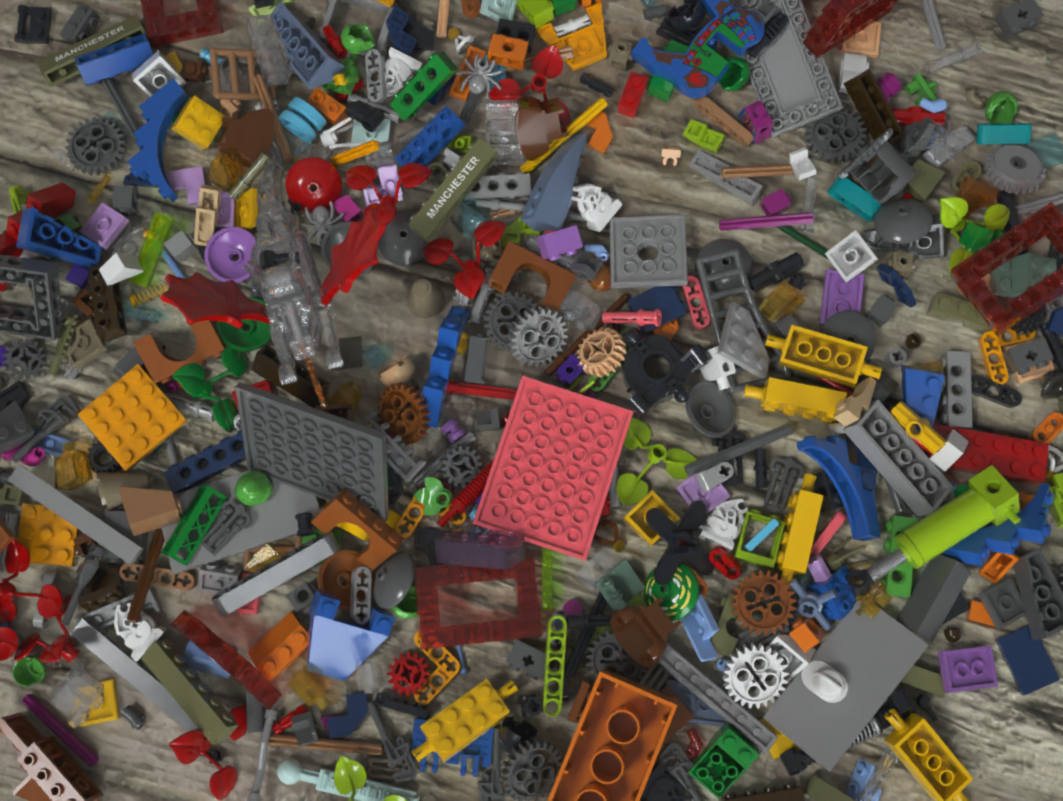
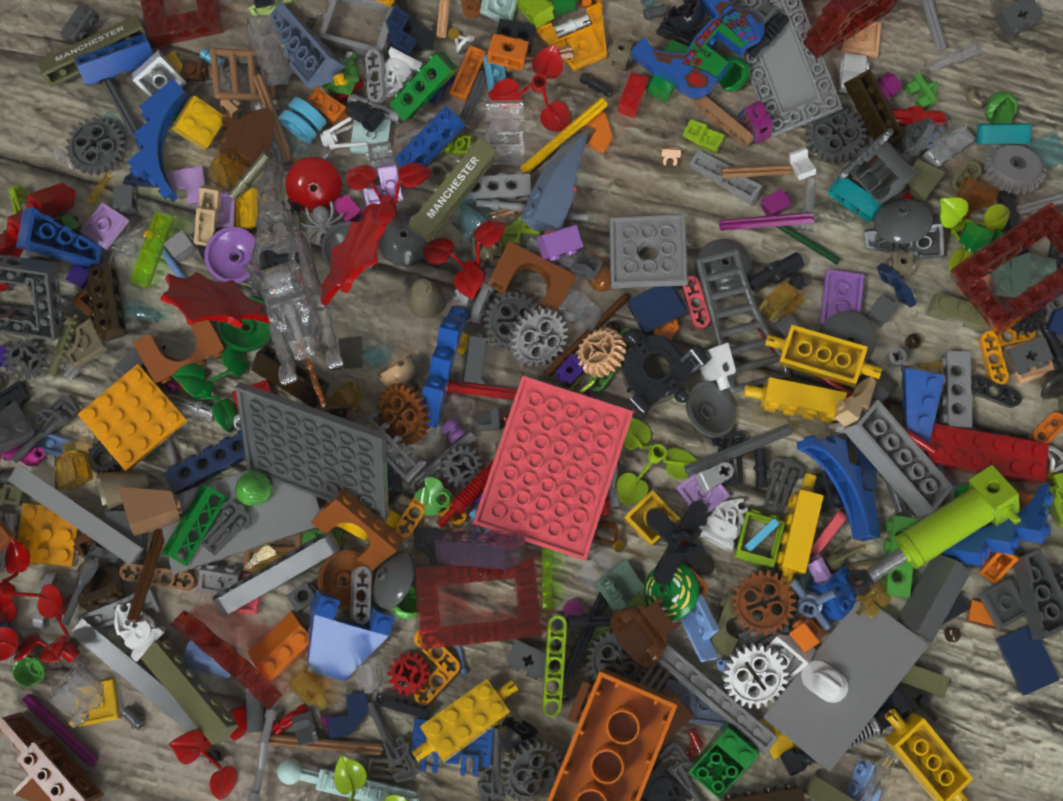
(39, 25): black plate -> none
(119, 268): white slope -> none
(135, 303): yellow piece -> none
(304, 524): black bush -> none
(334, 42): red axle -> none
(355, 152): light orange axle -> none
(357, 38): bright green hair -> none
(452, 155): panel -> none
(479, 76): light grey animal -> none
(530, 705): black piece -> none
(537, 125): reddish brown piece -> none
(595, 205): white piece -> none
(599, 251): light blue arm -> none
(640, 317): coral pin -> none
(725, 562): red beam -> none
(742, 342): light grey plate -> none
(851, 256): white slope -> none
(927, 435): yellow piece -> none
(933, 106): light blue arm -> none
(951, 451): white slope -> none
(967, 669): medium lavender plate -> none

